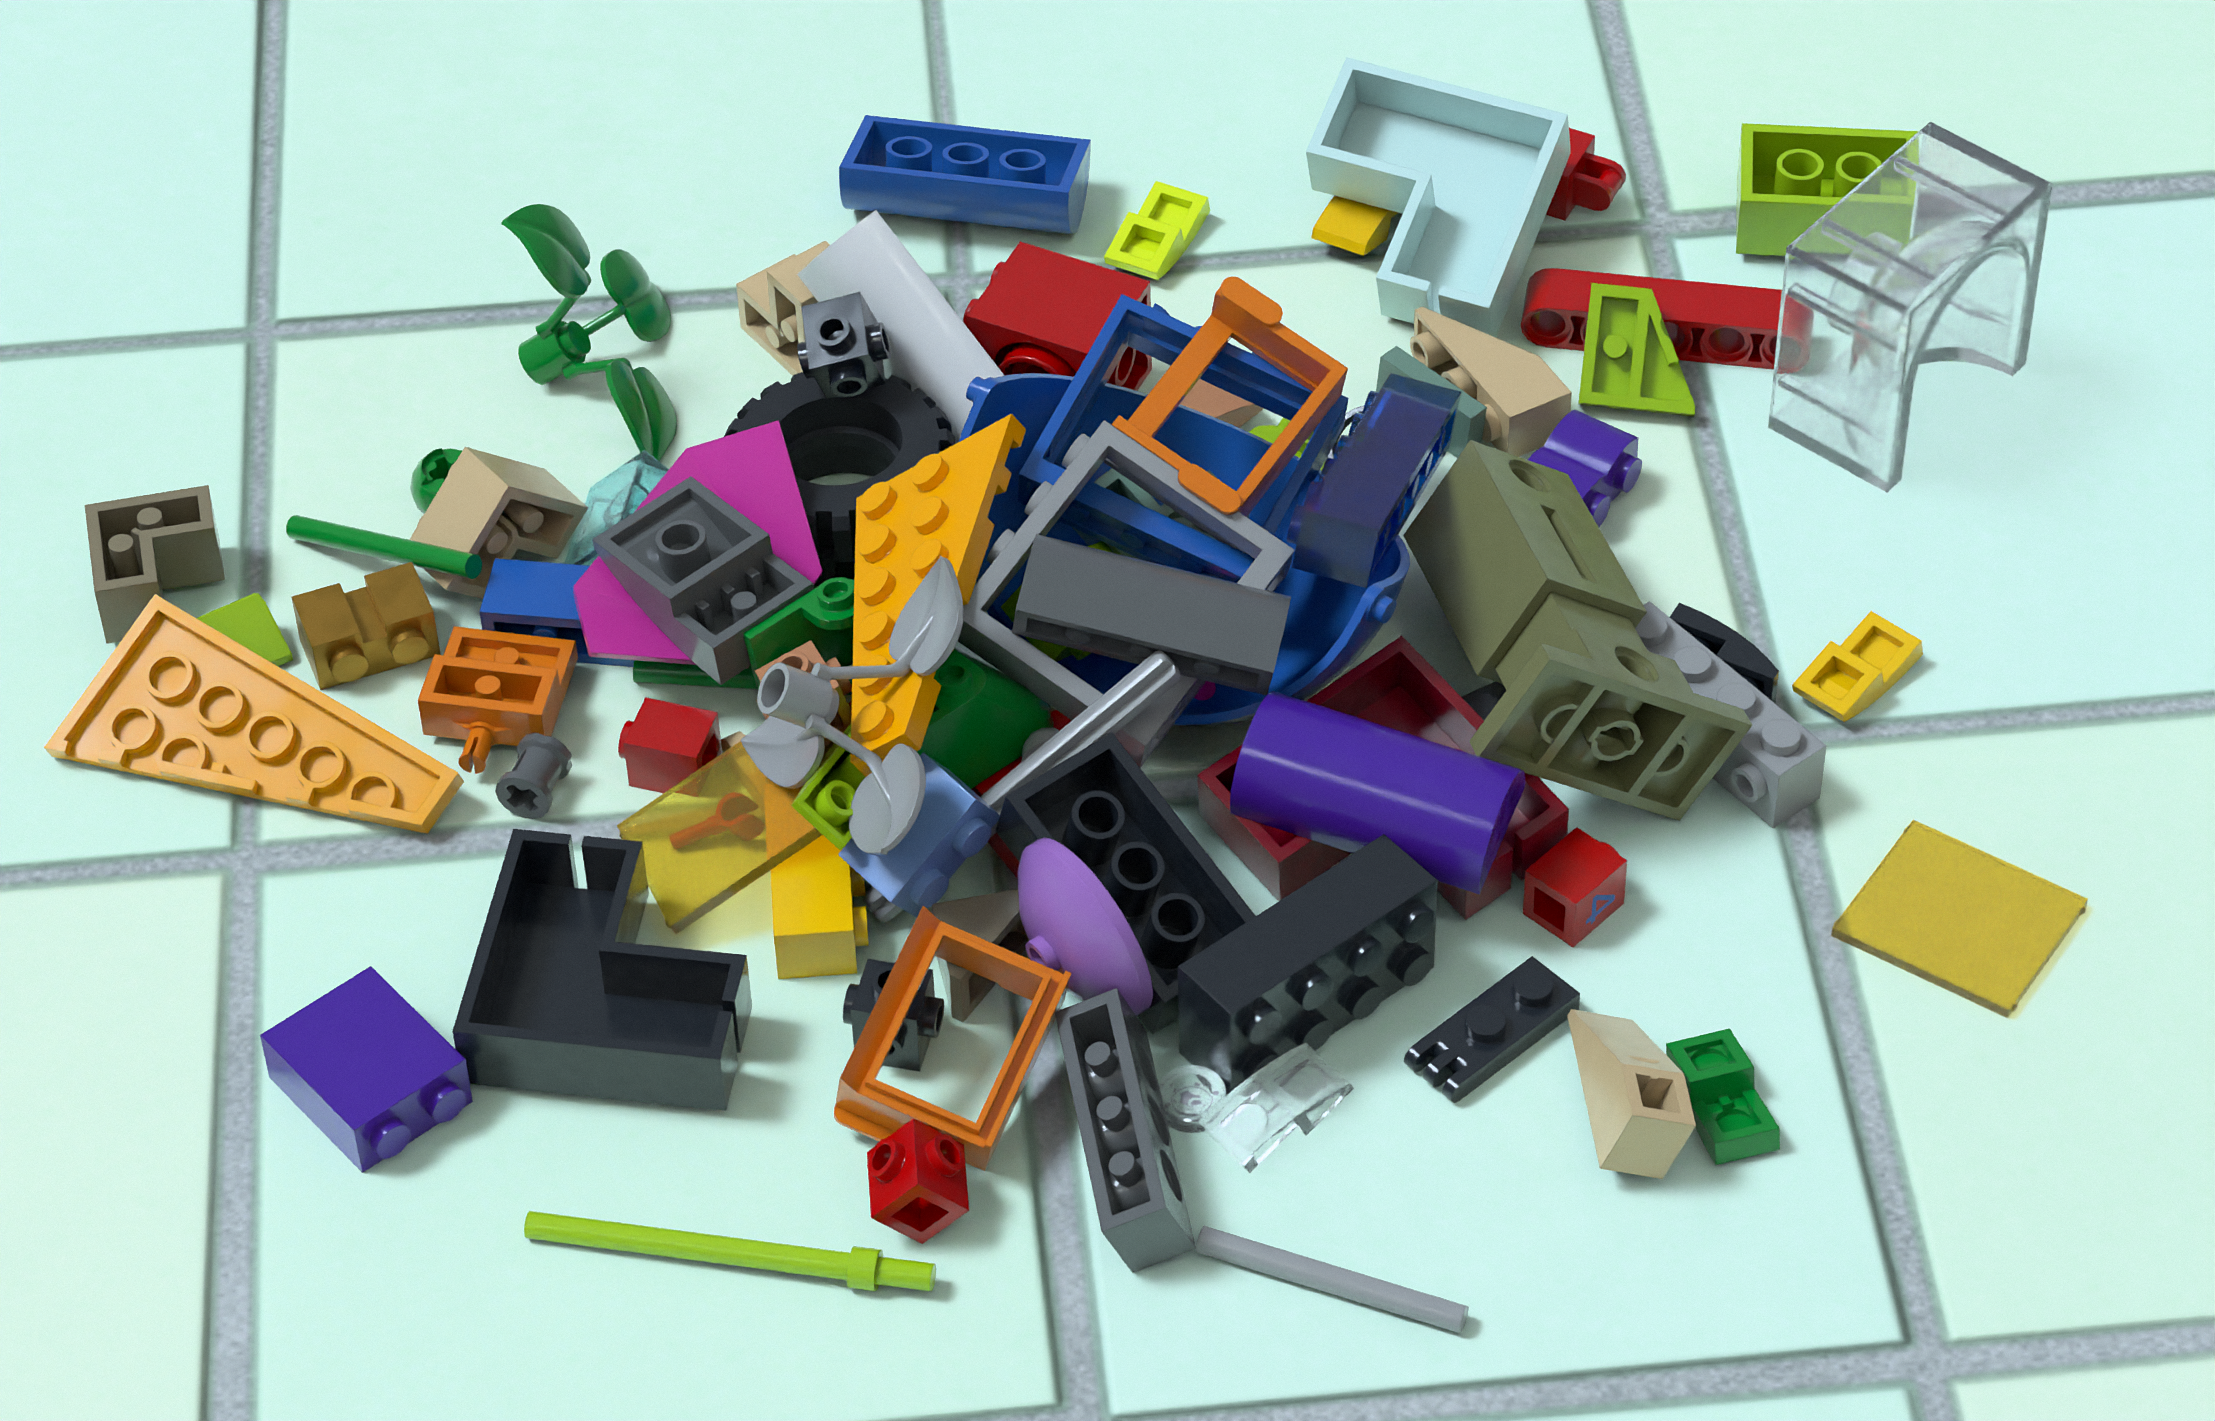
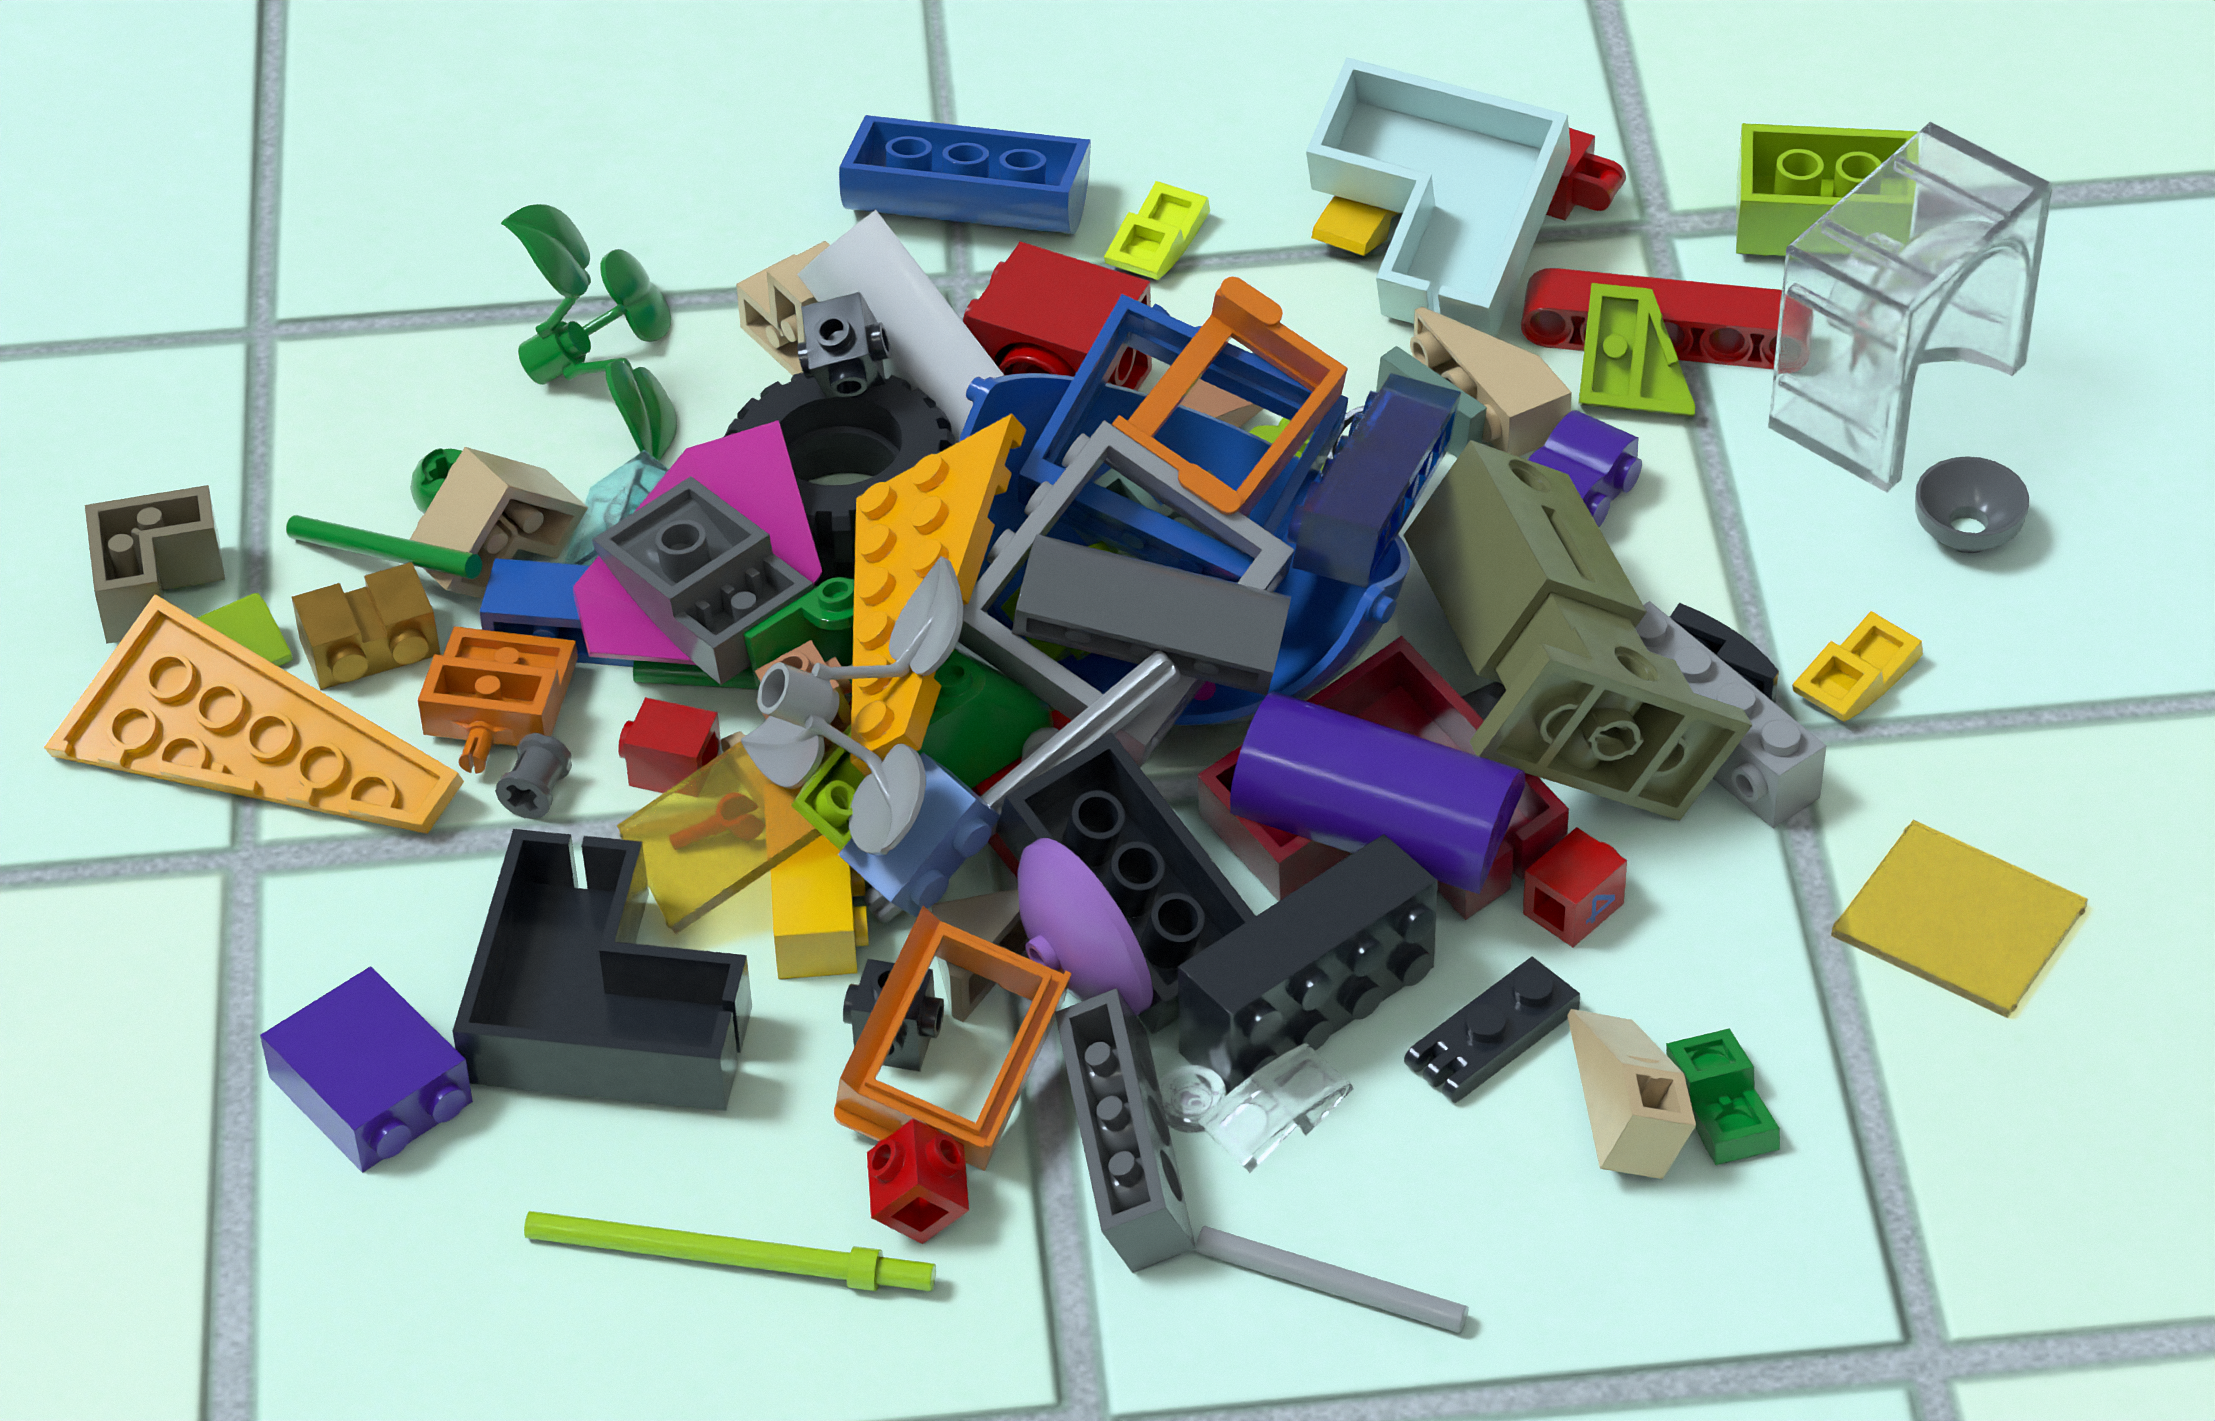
(1972, 490): none -> dark grey piece

